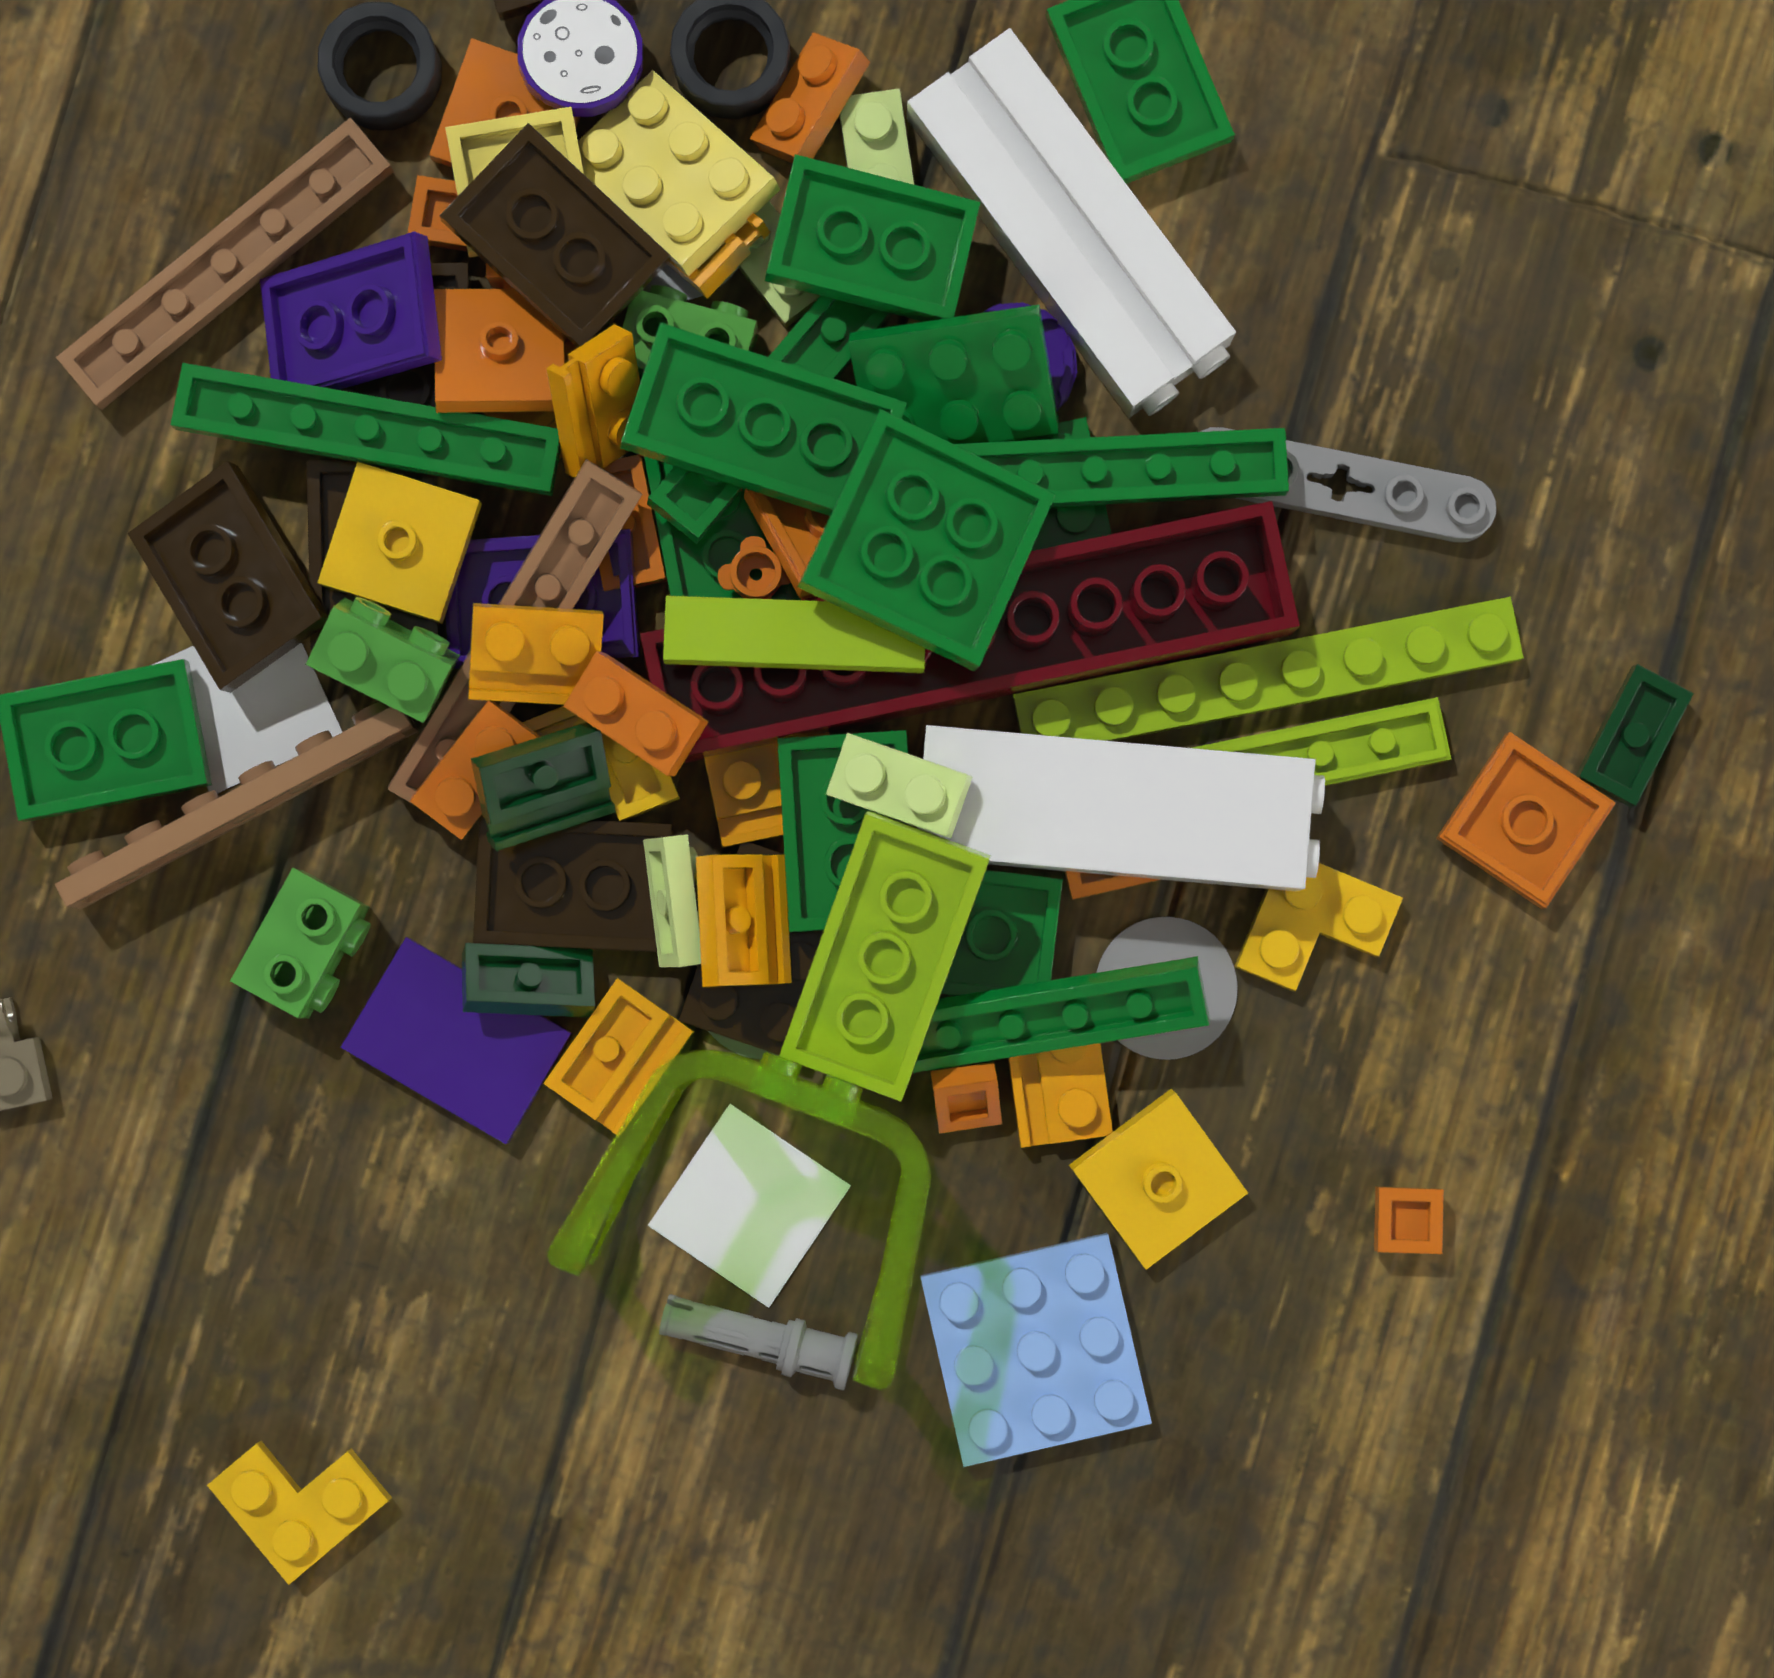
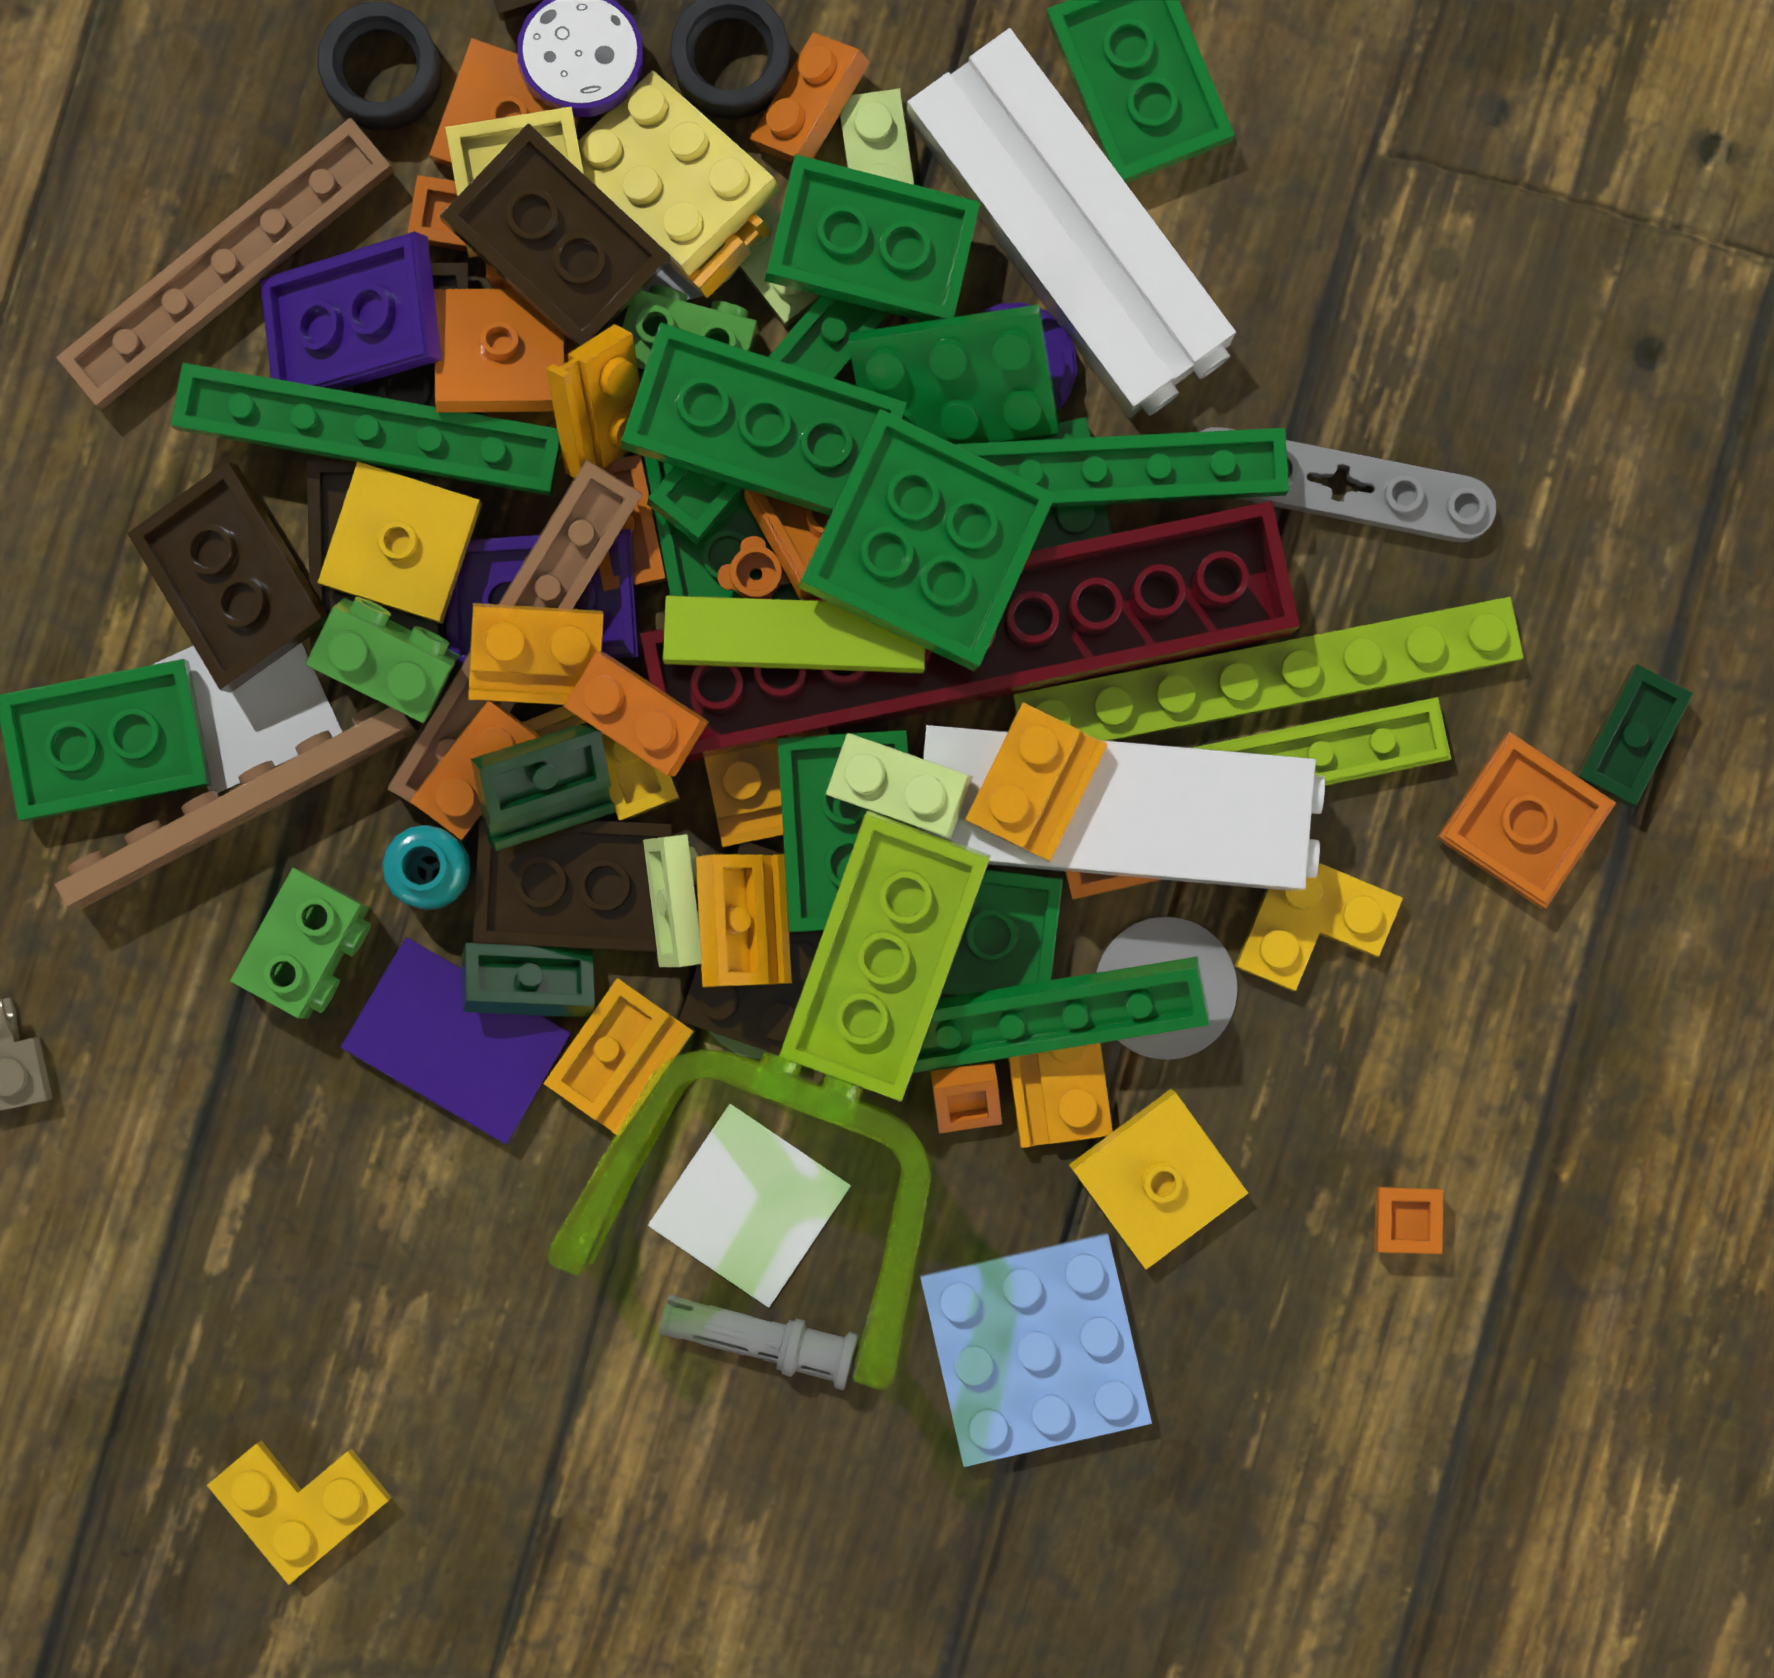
(408, 854): none -> teal head
(1036, 782): none -> light orange plate

